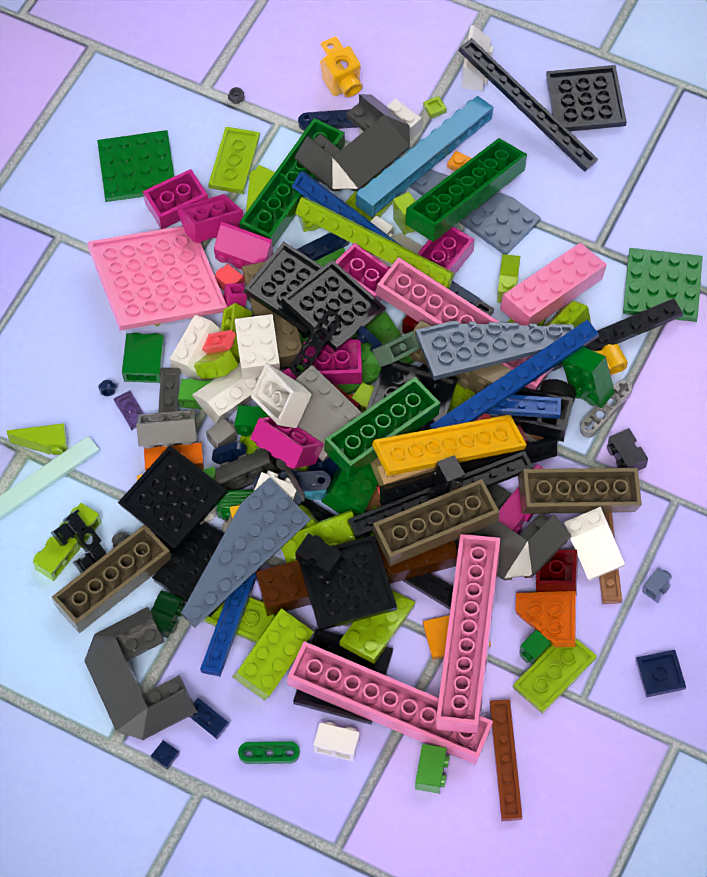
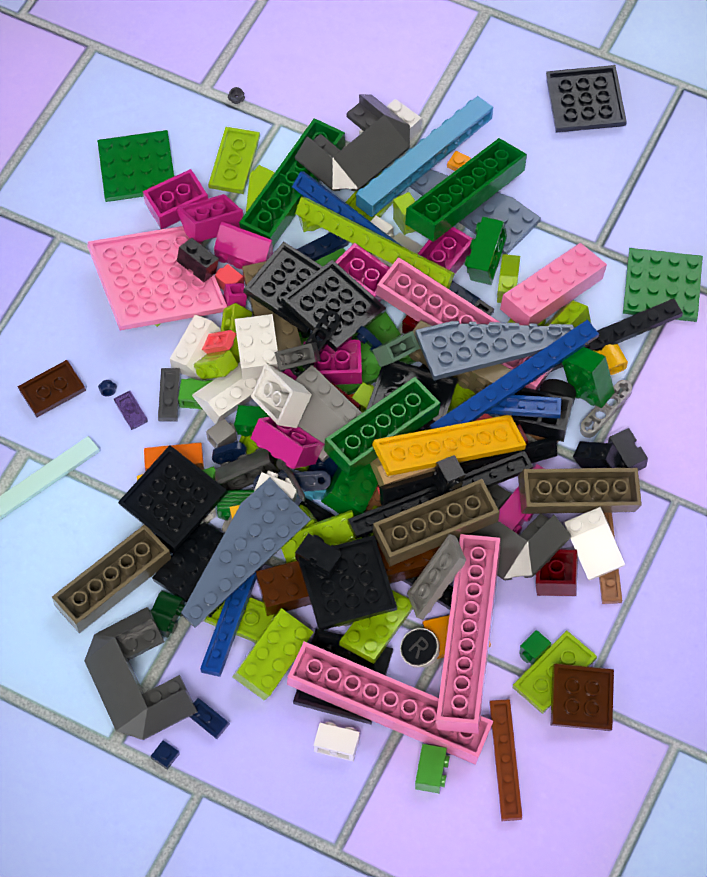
(45, 439): lime slope -> none
(51, 388): none -> reddish brown plate
(55, 558): lime brick -> none
(76, 526): black piece -> none
(118, 538): dark grey plate -> none
(143, 357): green brick -> none
(166, 428): light grey brick -> none
(198, 259): none -> brick
(259, 751): green plate -> none
(297, 356): none -> dark grey brick
(333, 73): yellow piece -> none
(333, 118): dark blue plate -> none
(419, 648): none -> black tile
(434, 107): lime plate -> none
(436, 576): none -> light grey plate
(472, 77): white slope -> none
(486, 250): none -> green brick
(528, 105): black plate -> none
(550, 614): orange plate -> none
(582, 697): none -> reddish brown plate
(597, 455): none -> black brick
(657, 584): sand blue brick -> none
(660, 673): dark blue plate -> none

